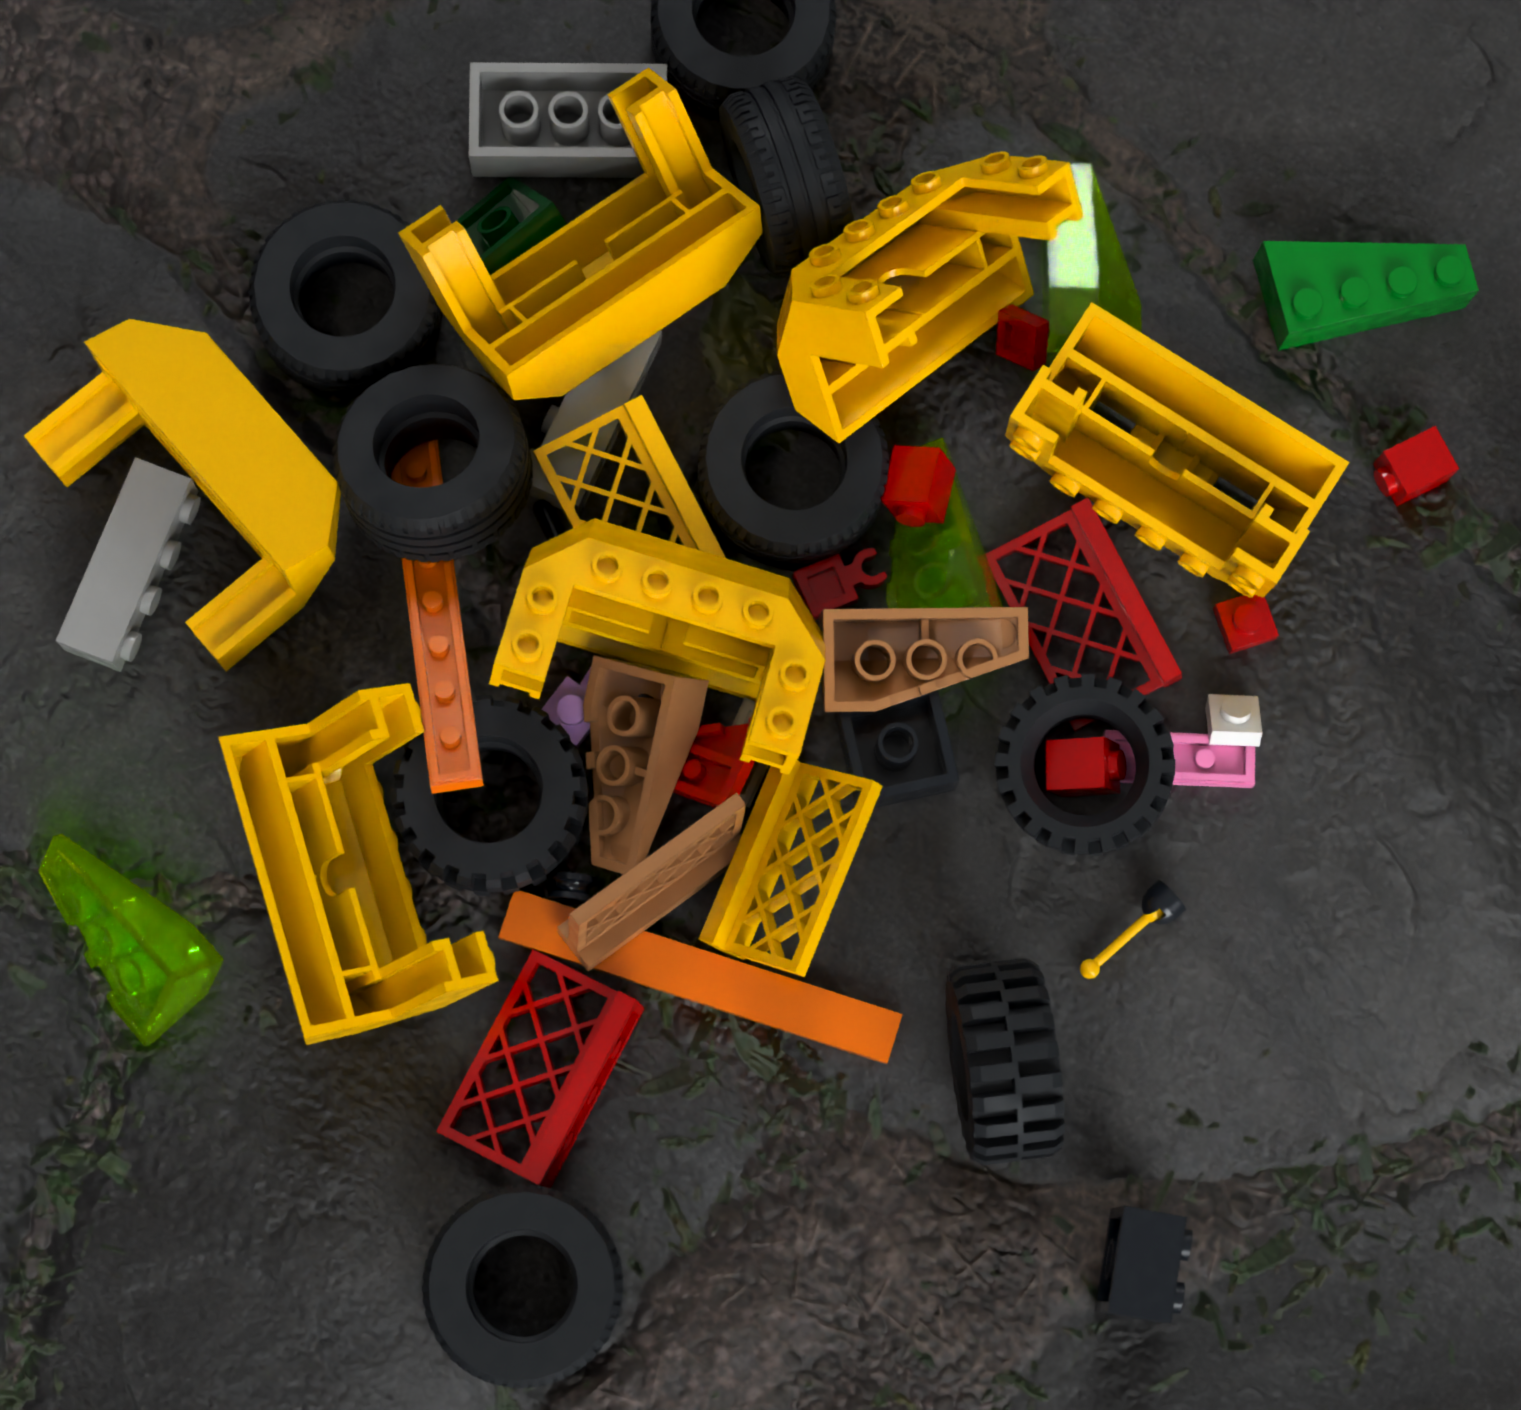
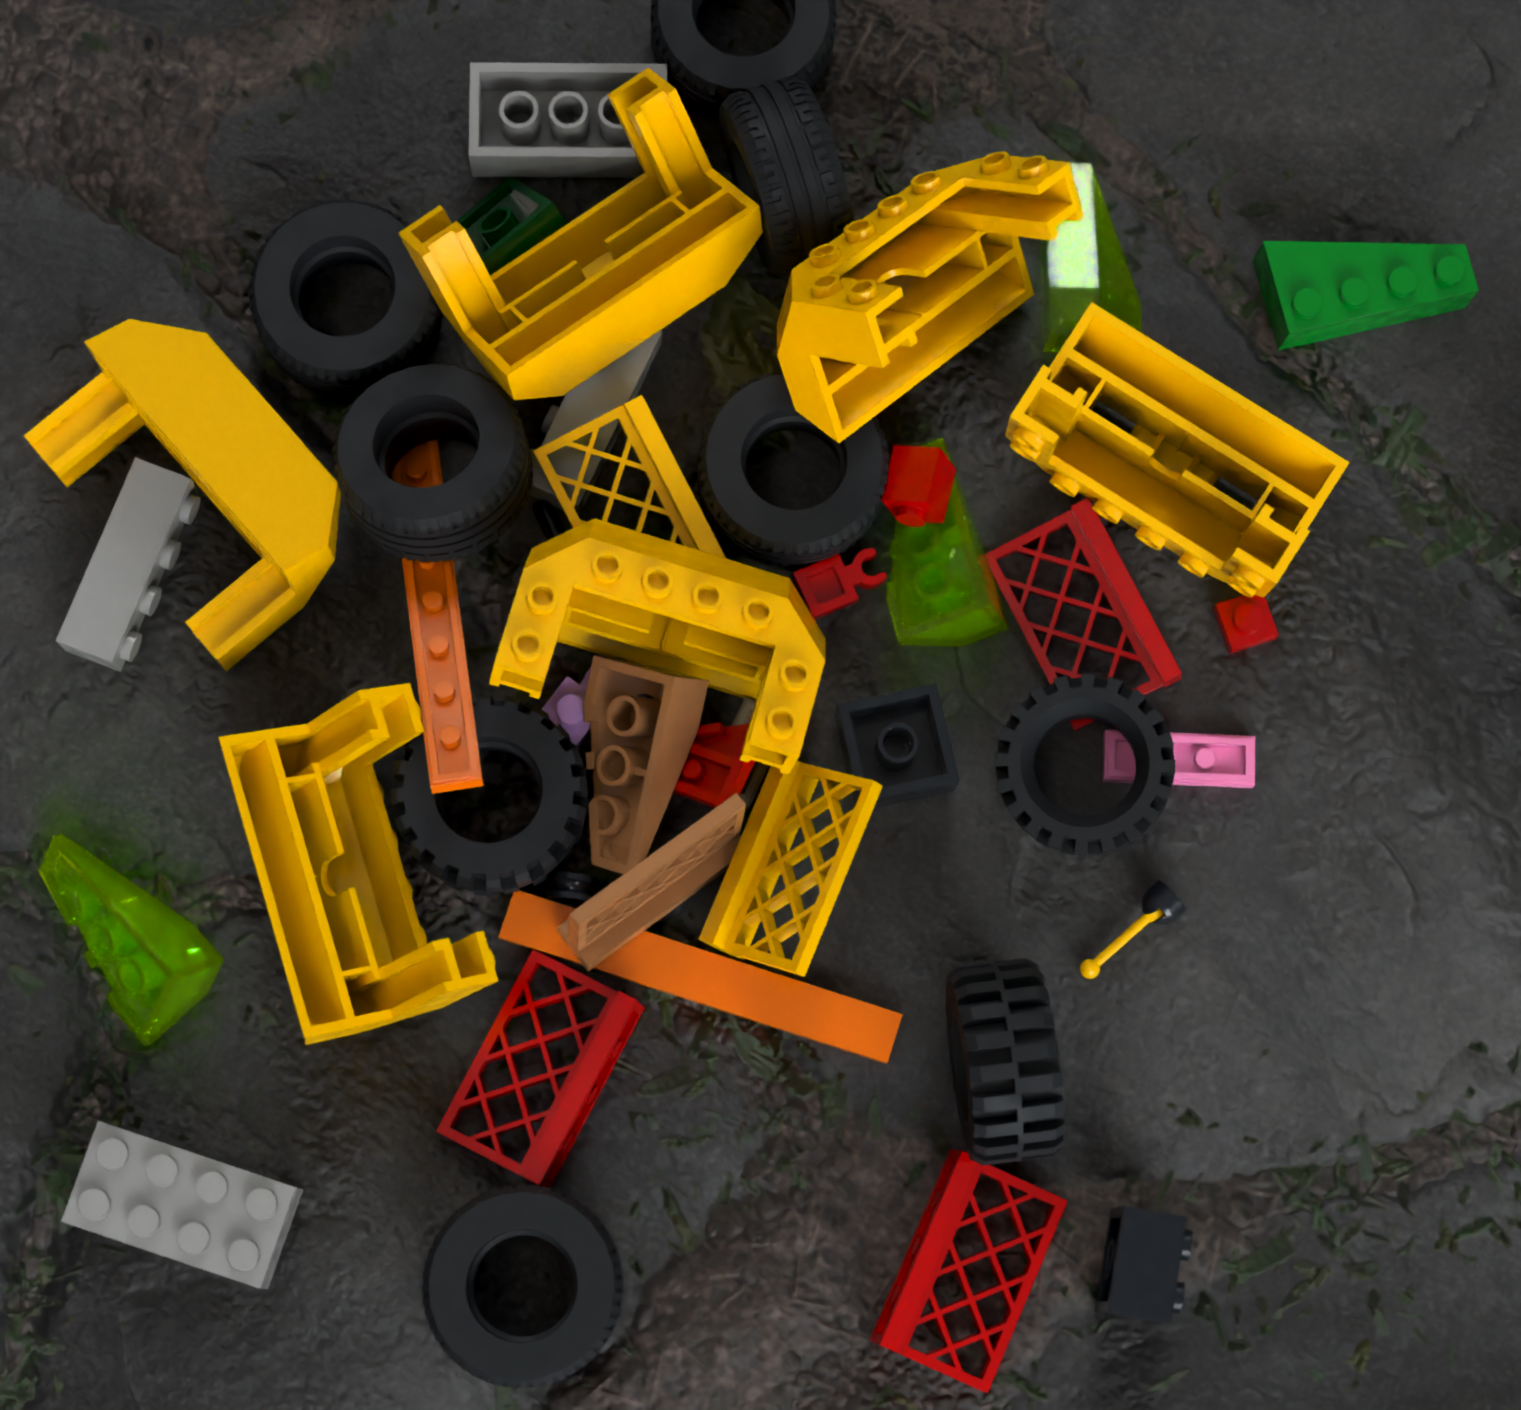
(182, 1205): none -> light grey brick
(907, 652): medium nougat wedge -> none
(925, 1260): none -> red fence
(1022, 337): red plate -> none
(1084, 766): red brick -> none
(1233, 720): white plate -> none
(1414, 466): red brick -> none

